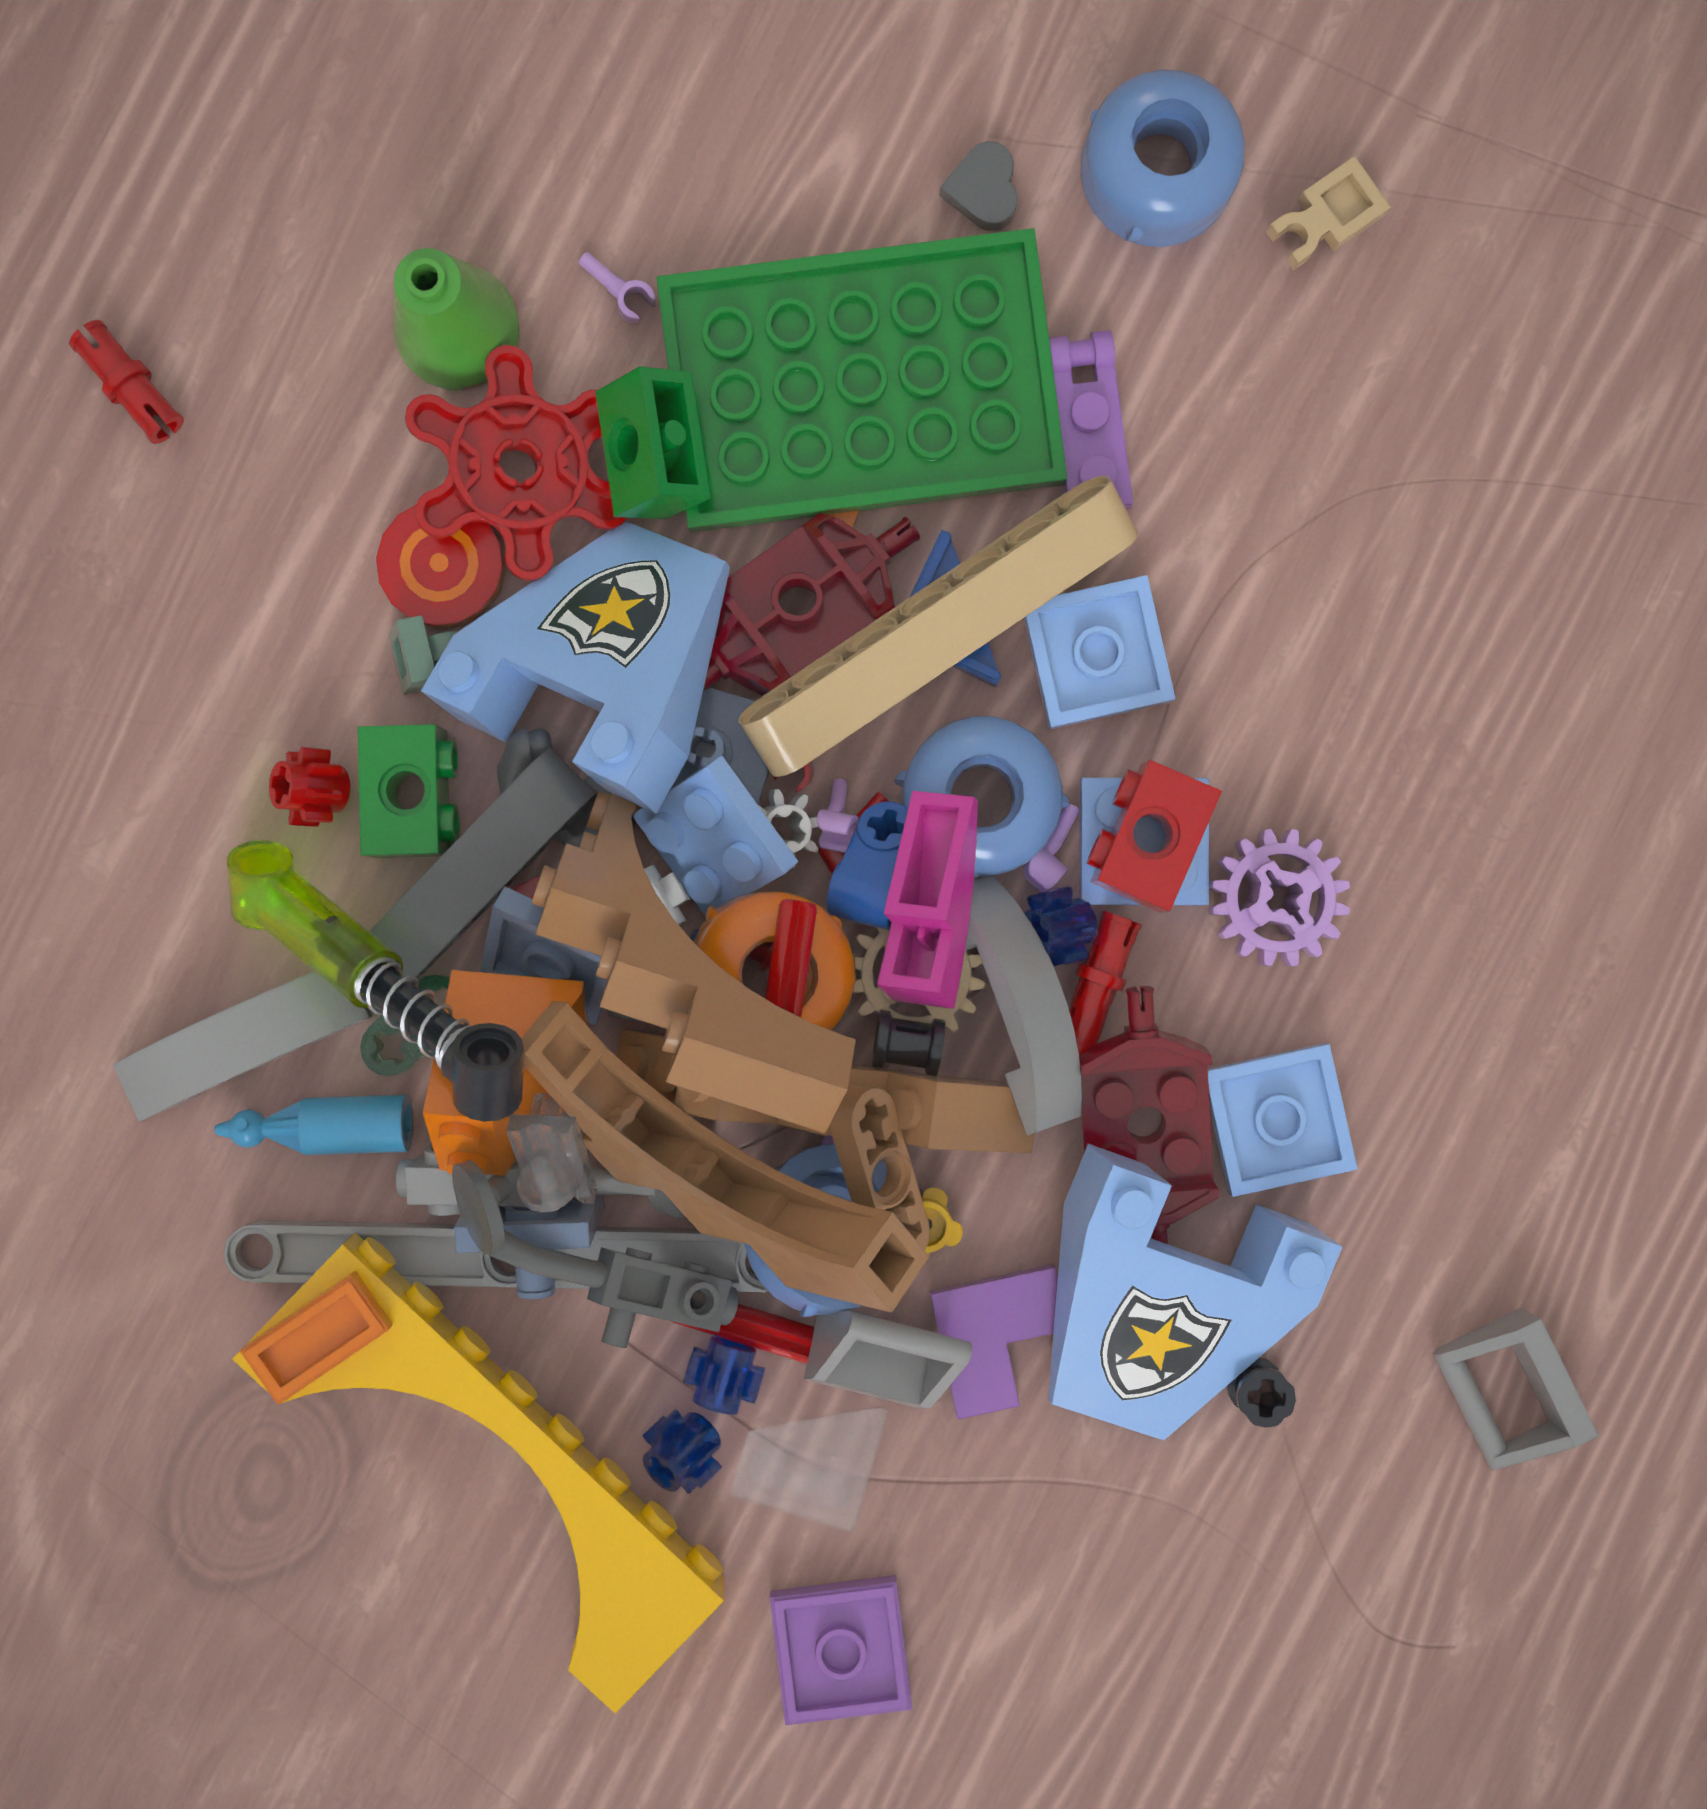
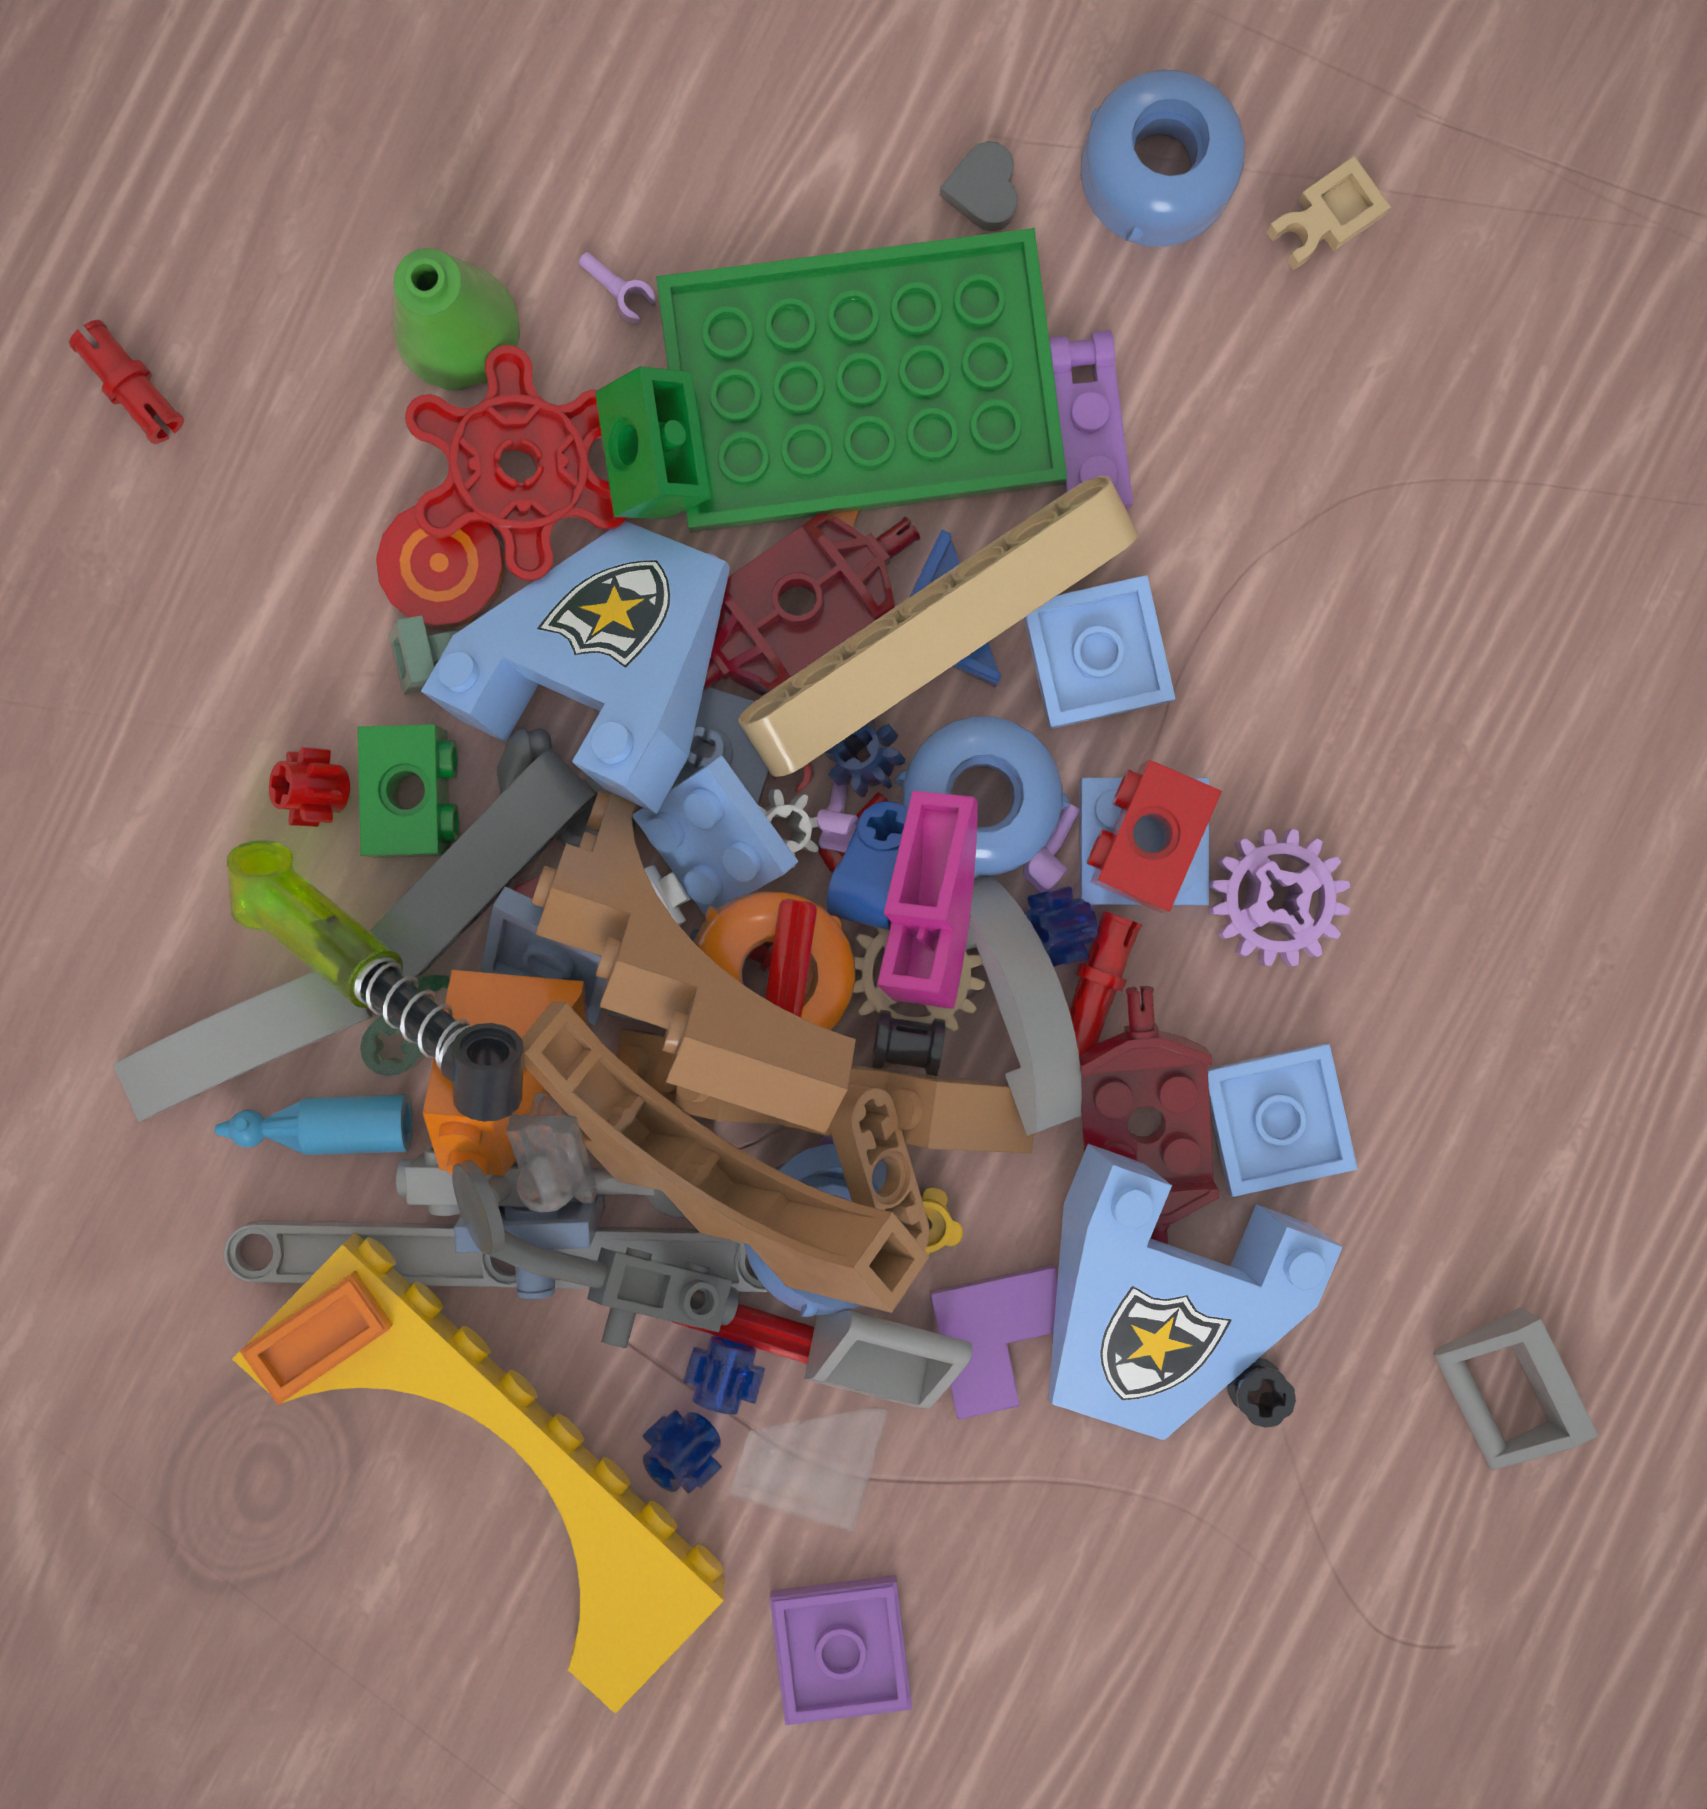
(872, 771): none -> dark blue gear

